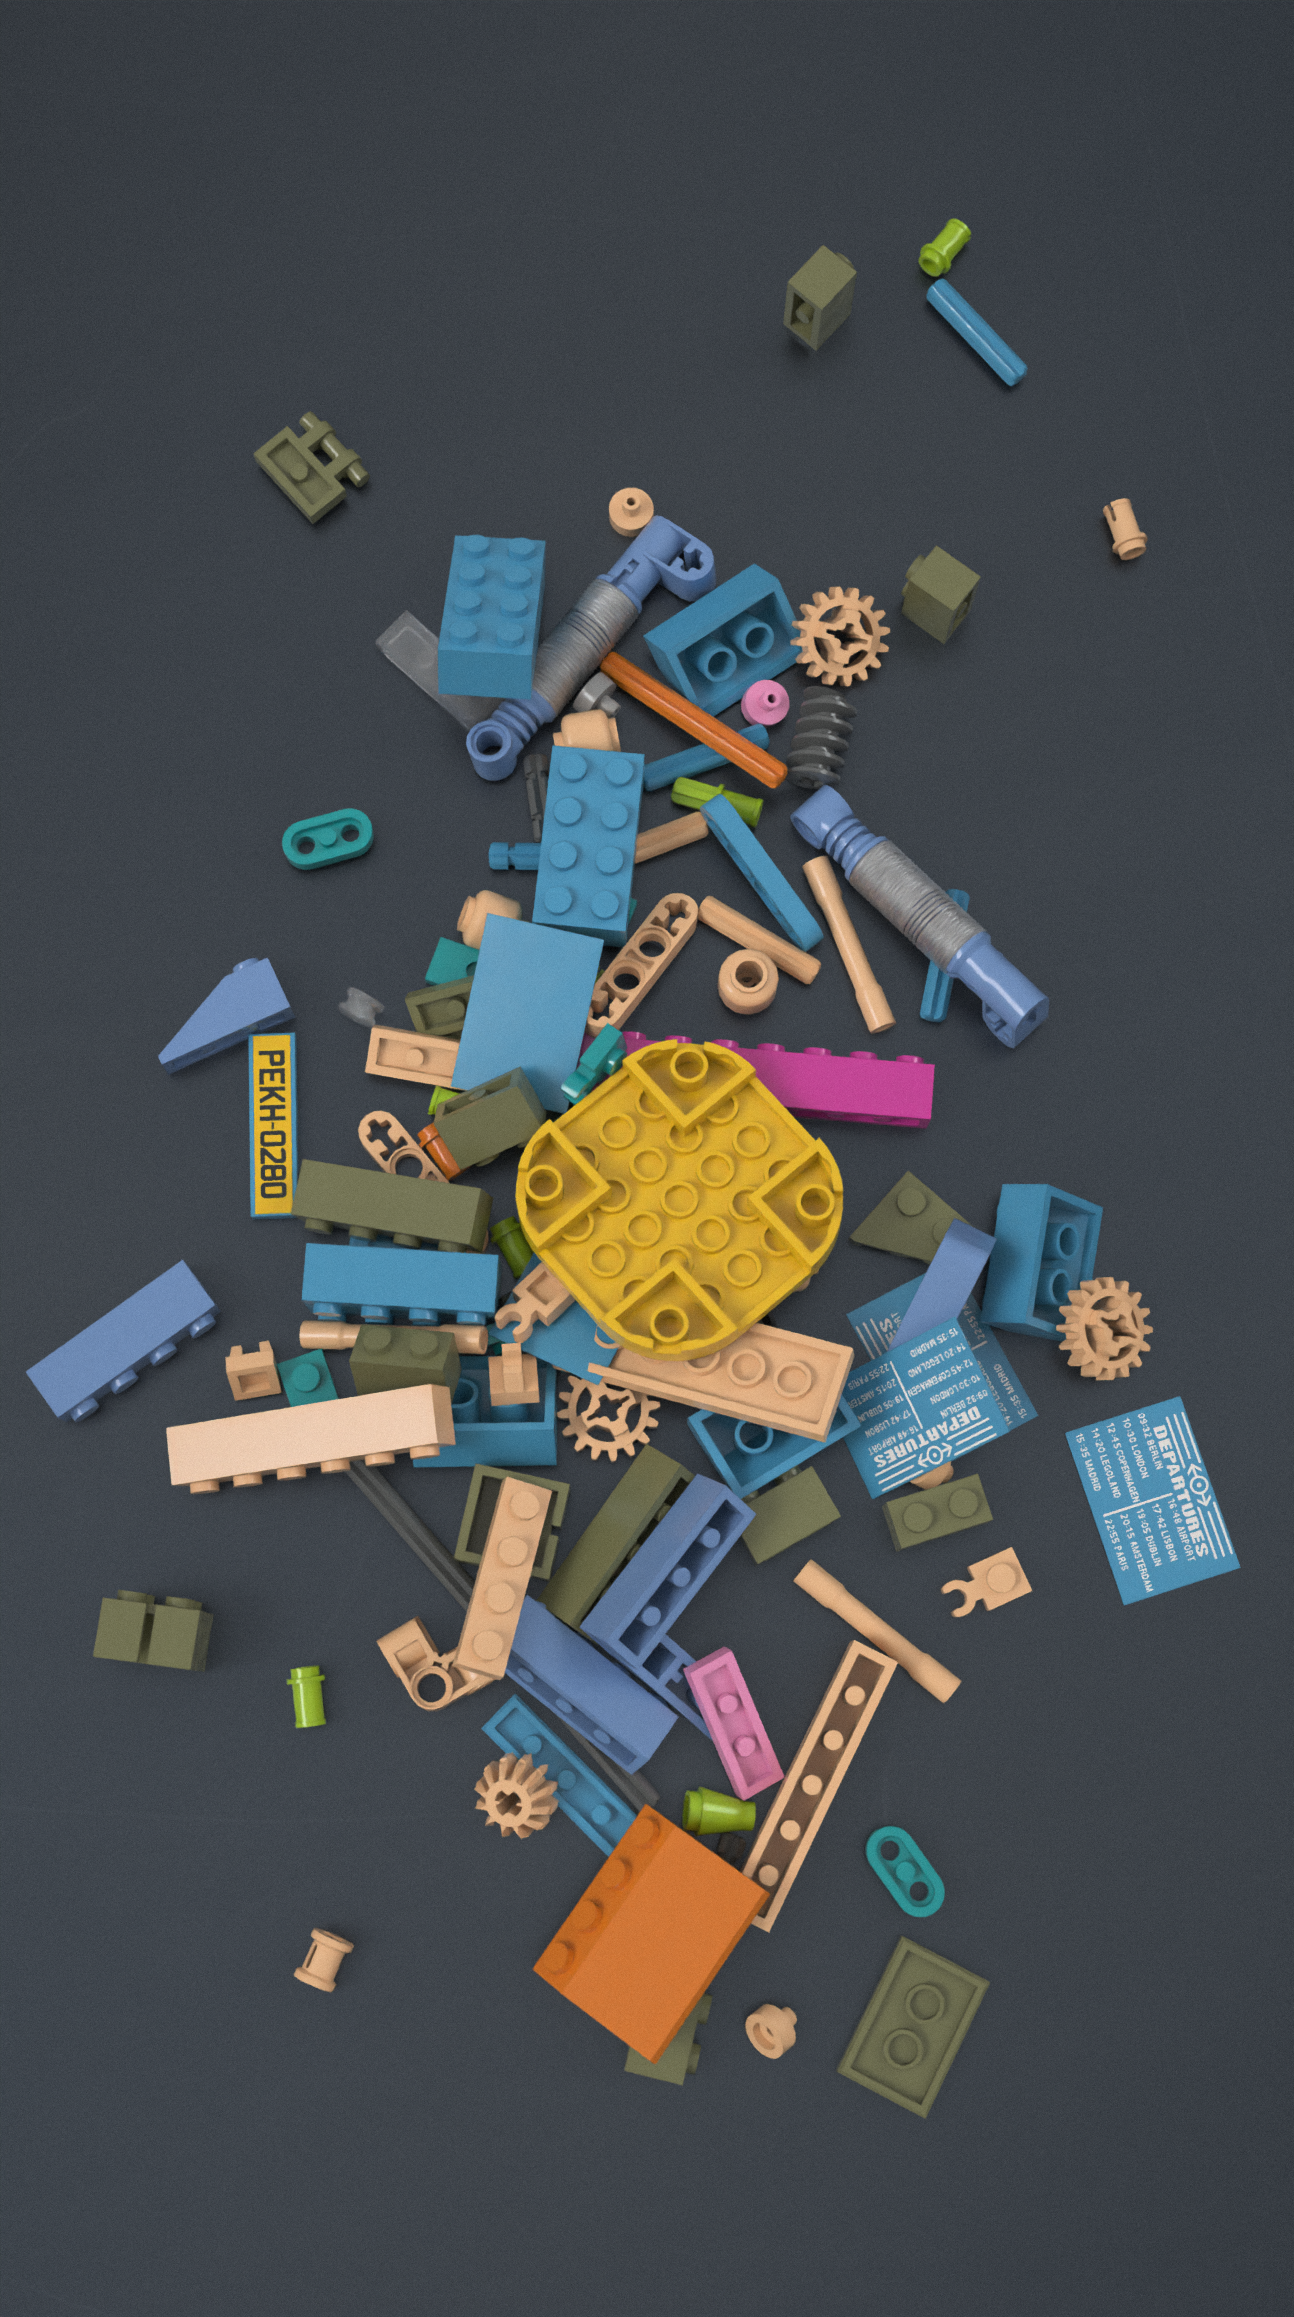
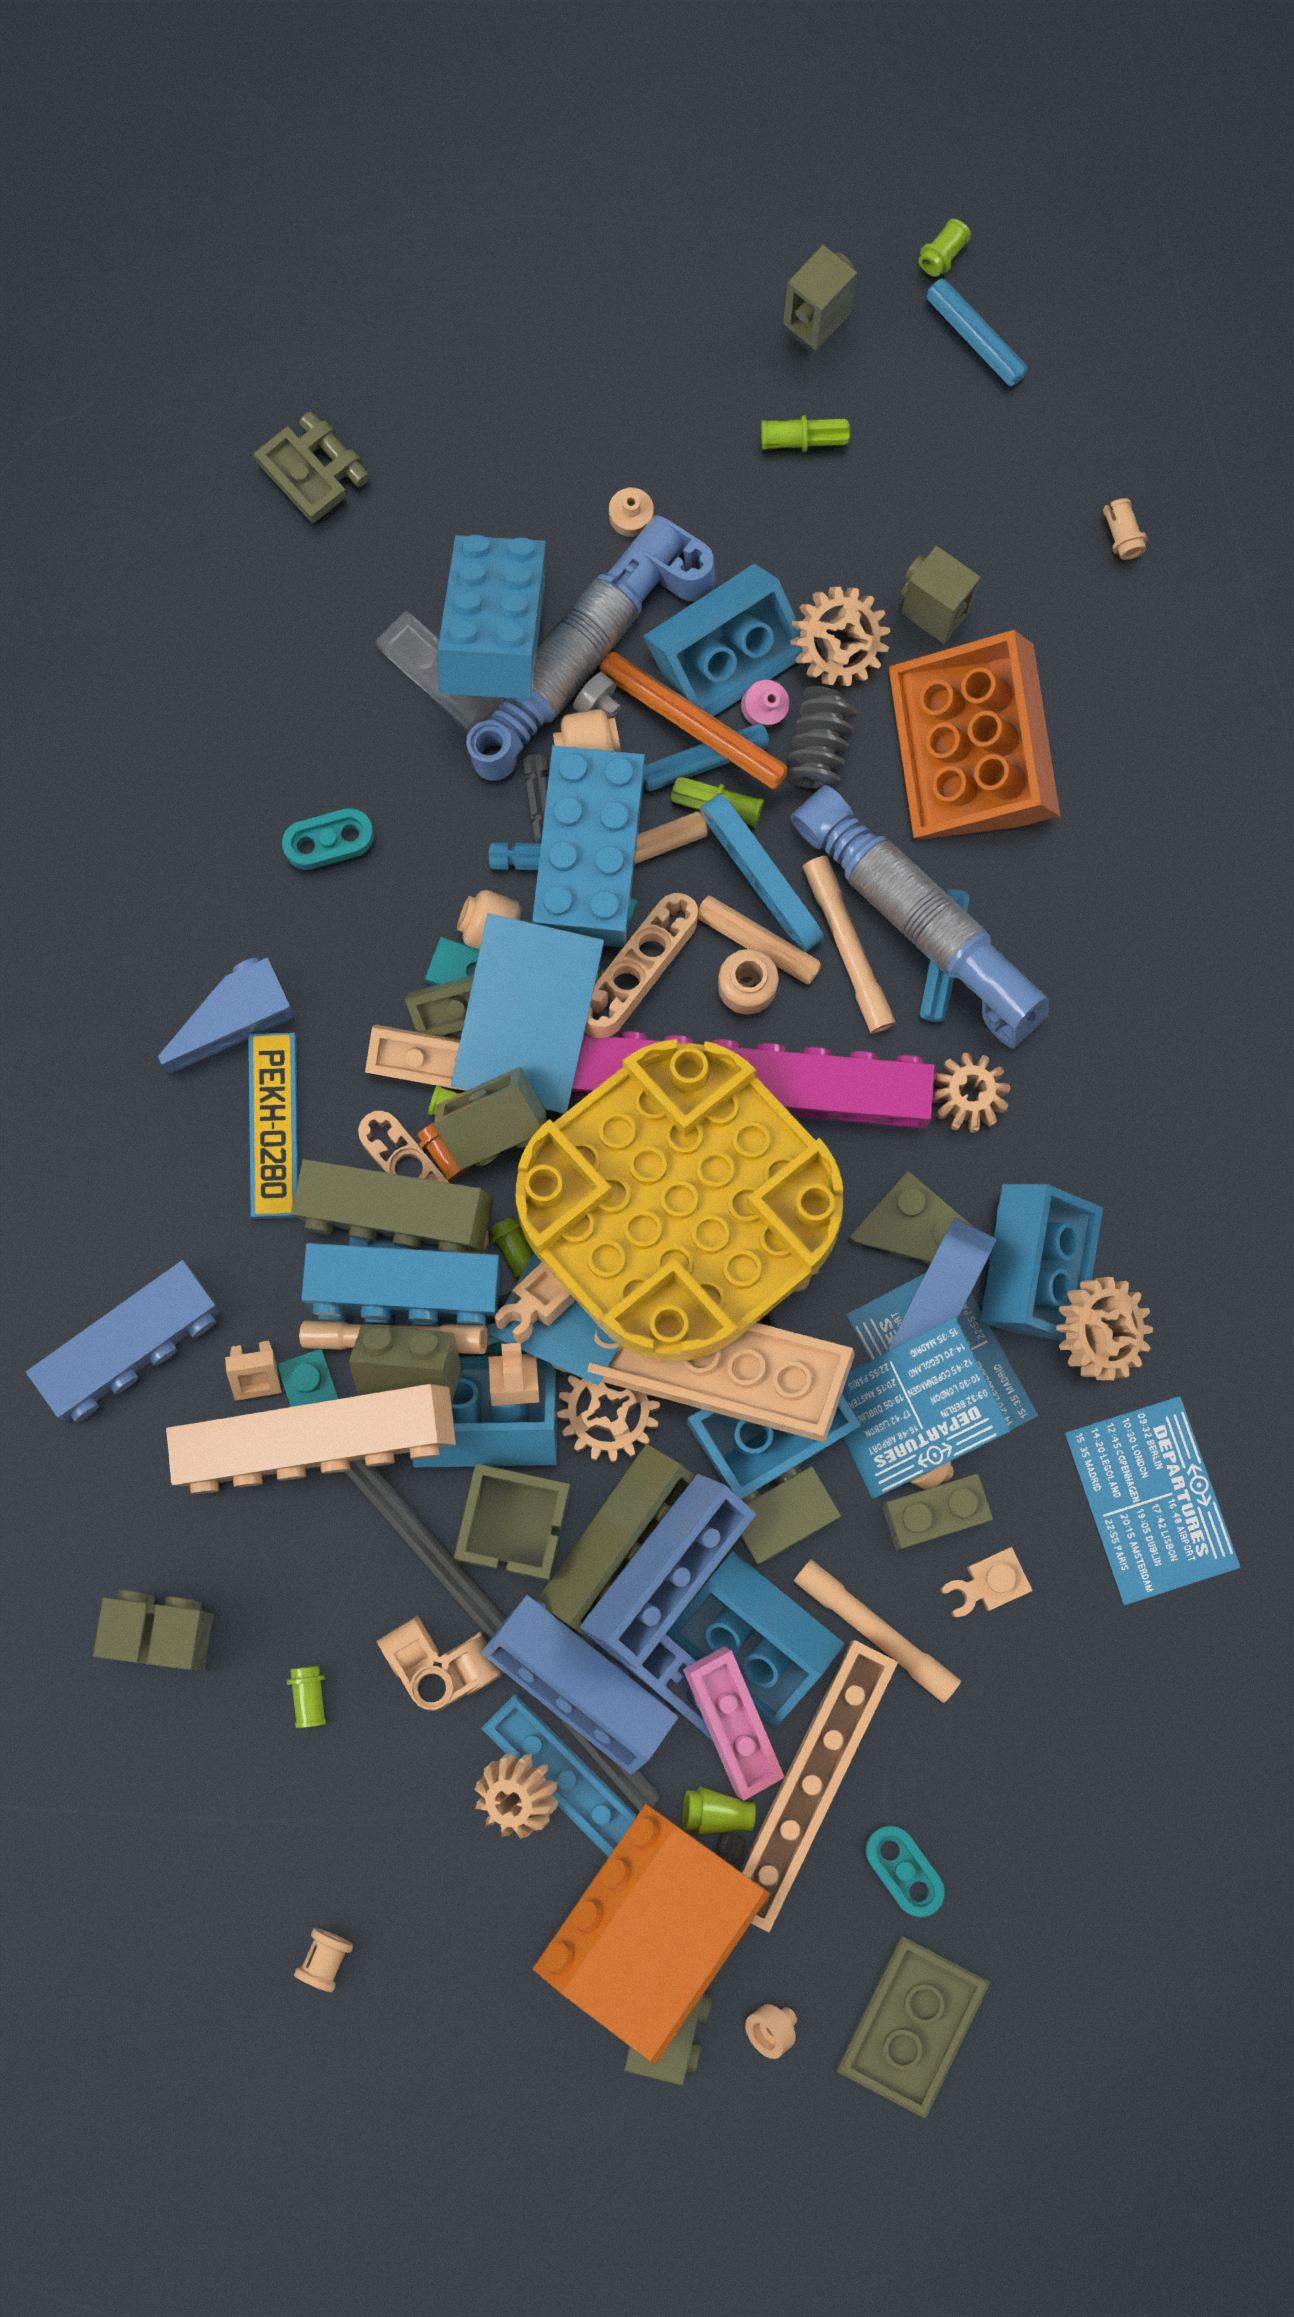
(360, 1007): clear bush -> none
(502, 1578): light nougat plate -> none
(600, 1059): teal plate -> none
(770, 1635): none -> dark azure slope
(804, 433): none -> lime axle
(974, 738): none -> orange slope
(987, 1101): none -> light nougat gear

